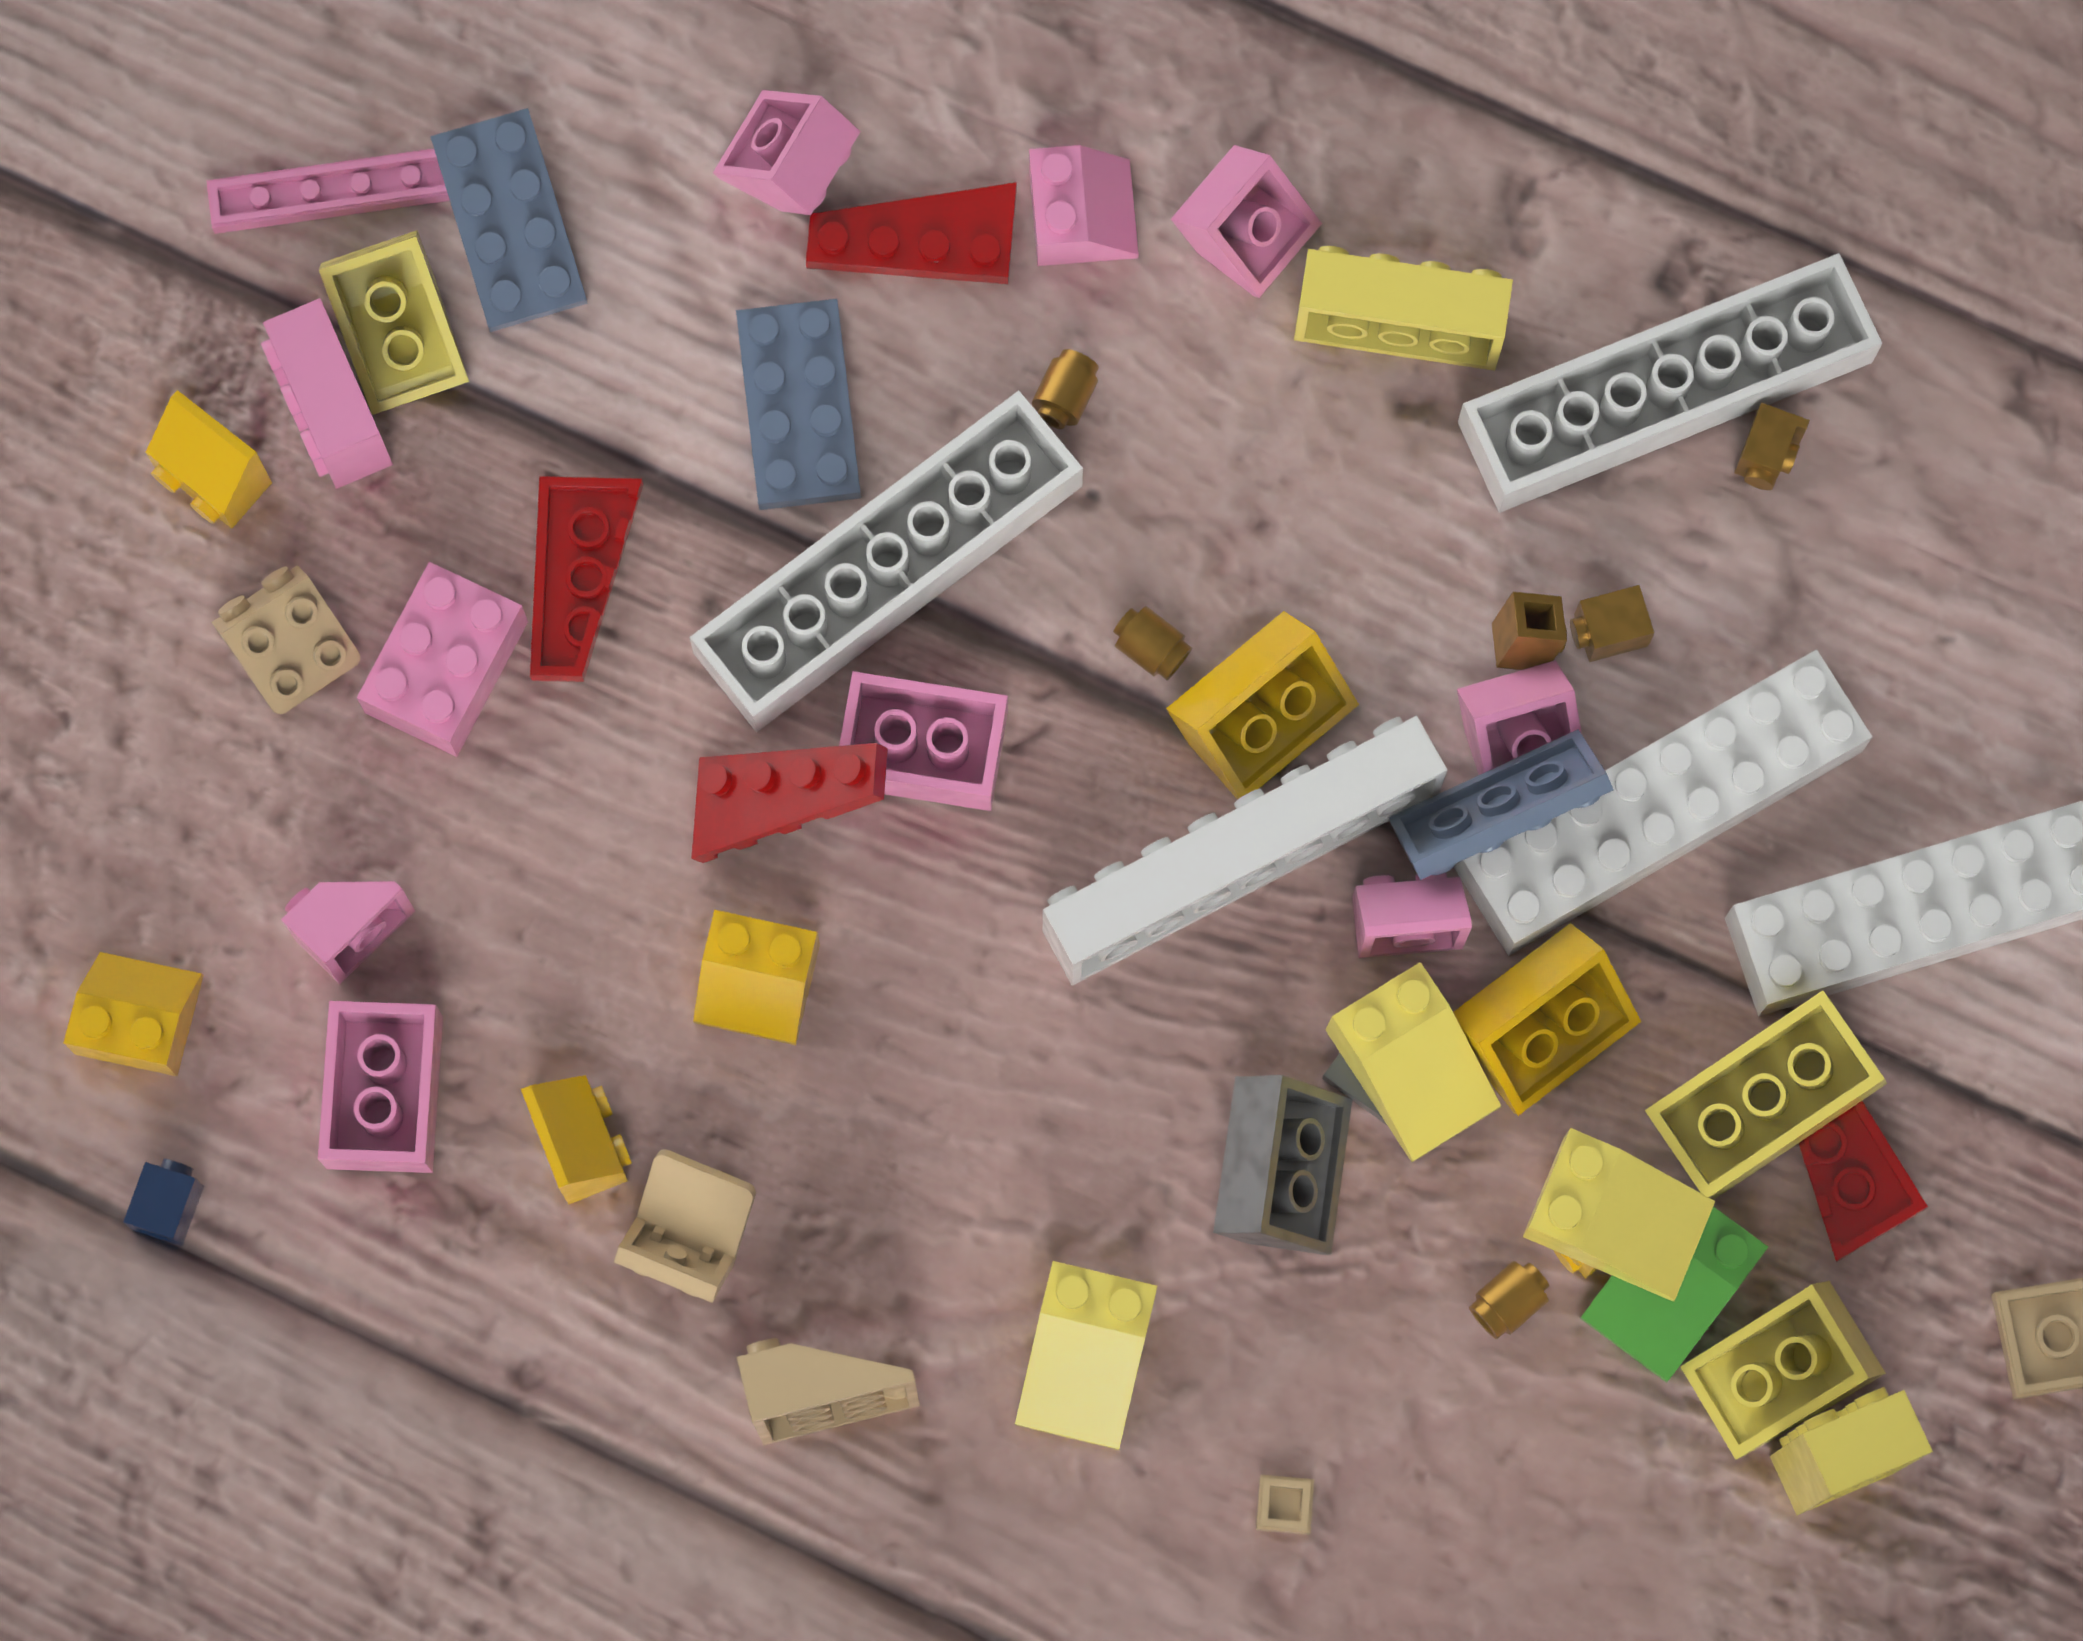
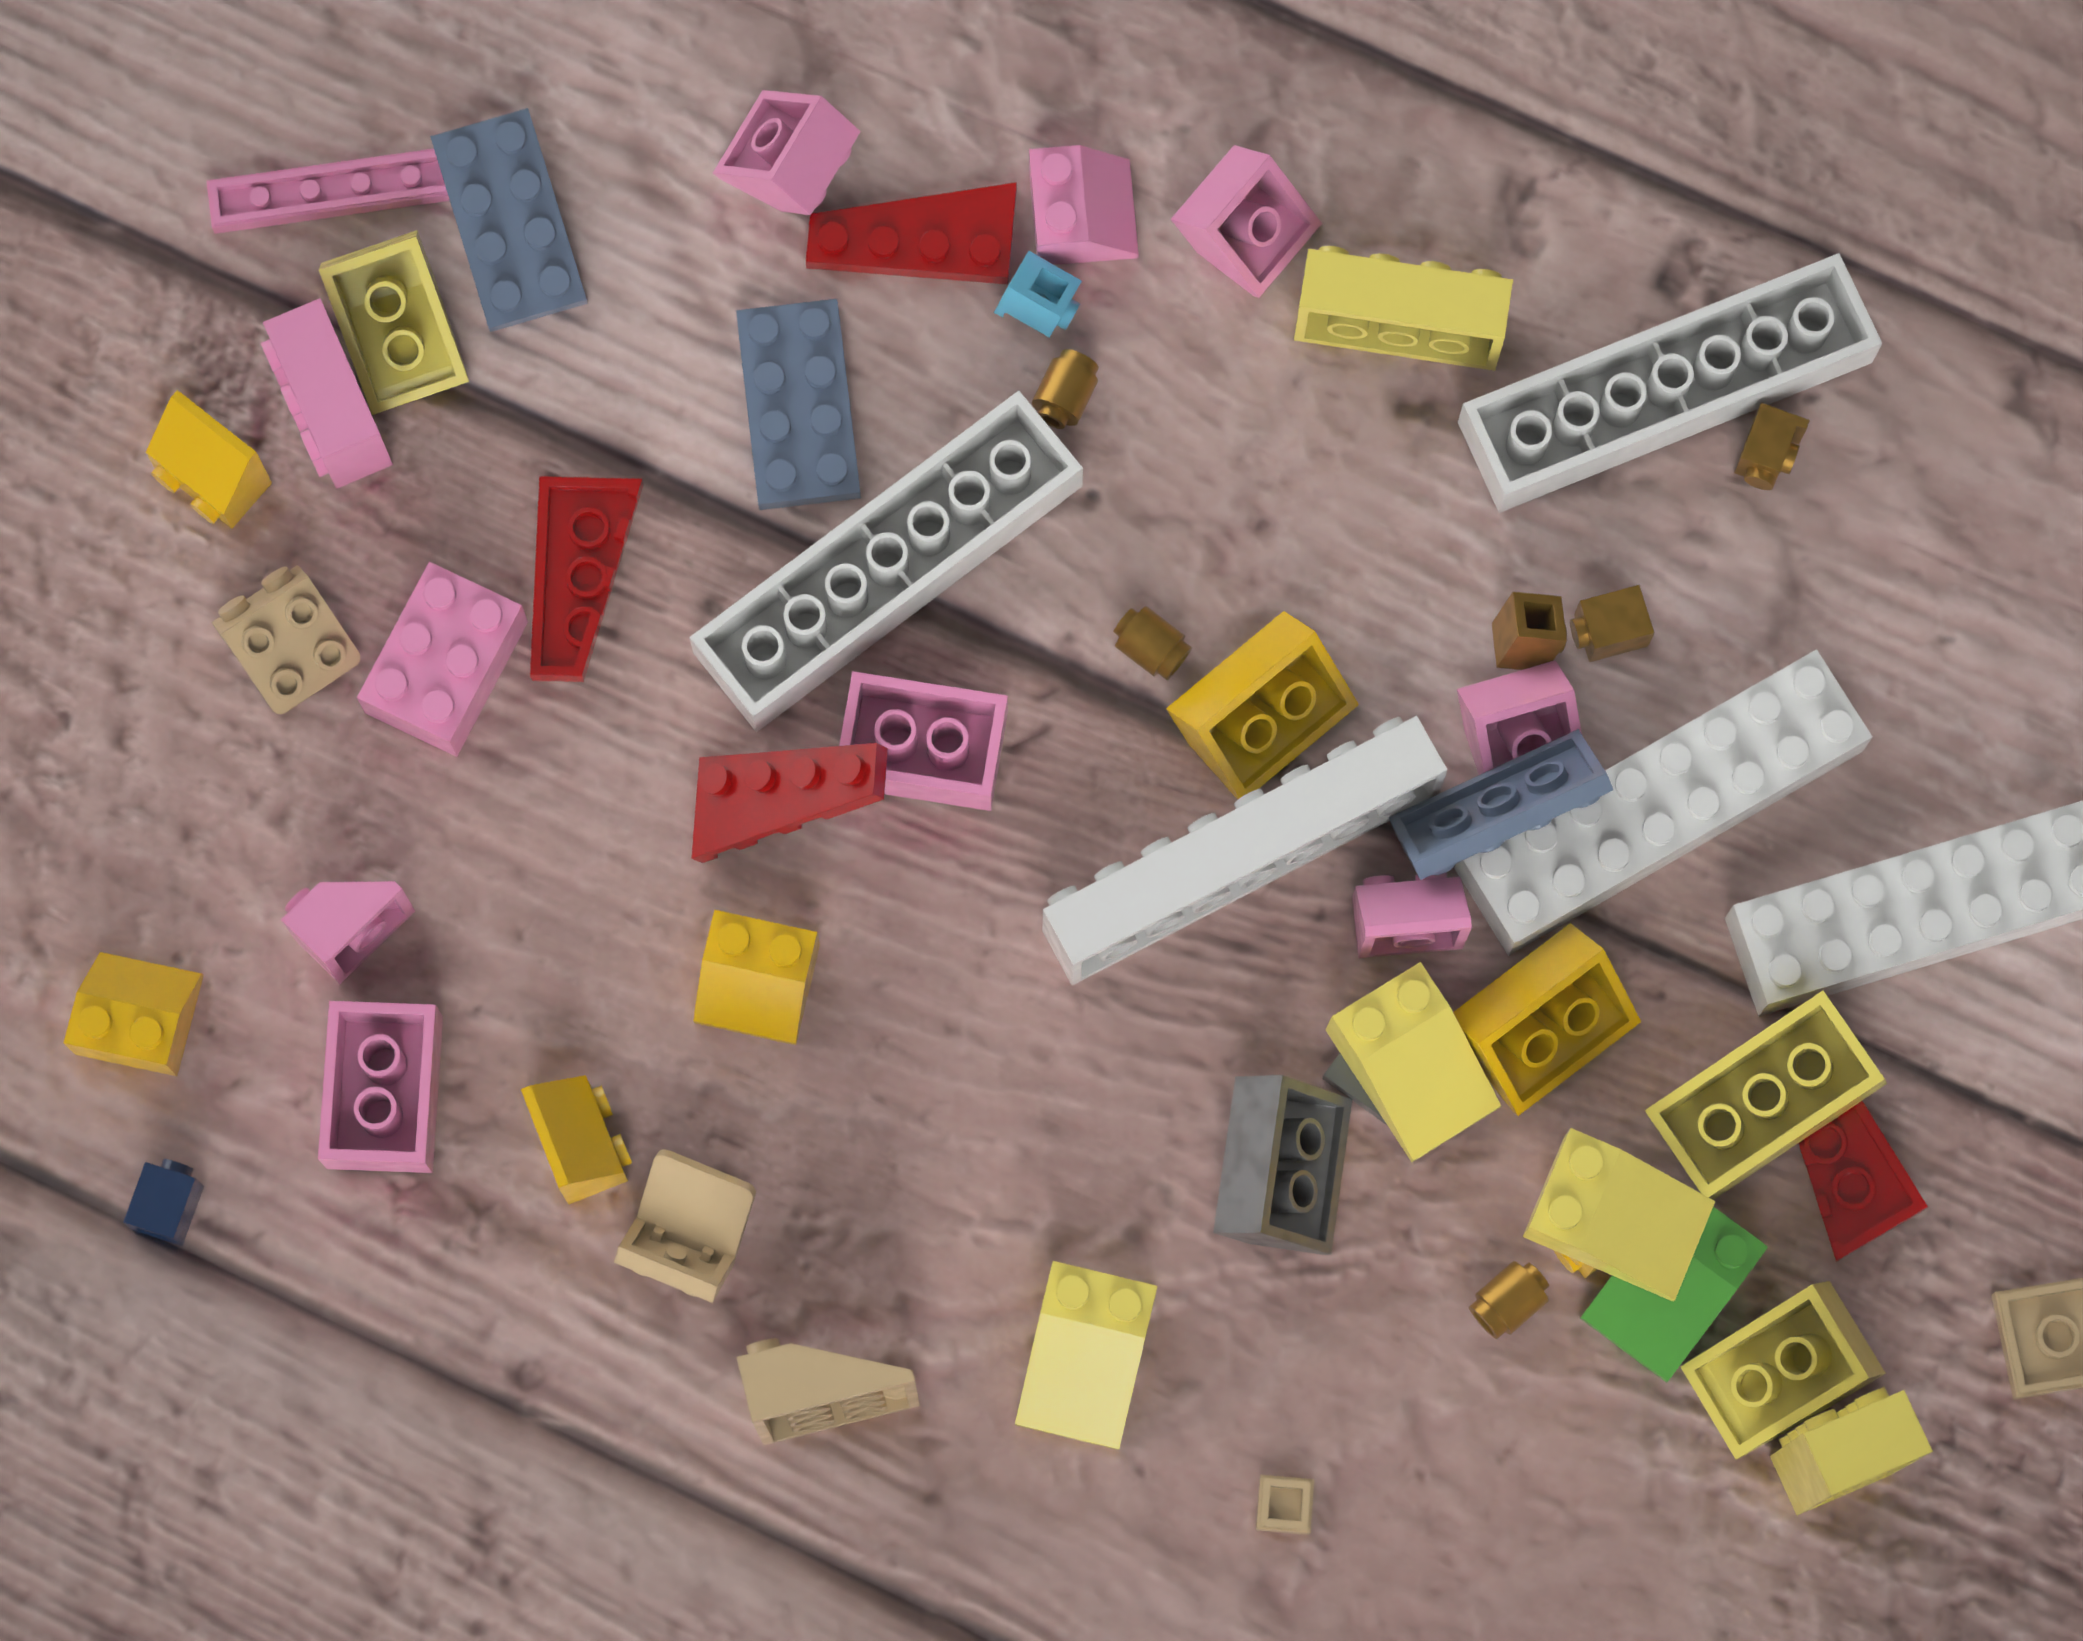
(1040, 295): none -> medium azure brick

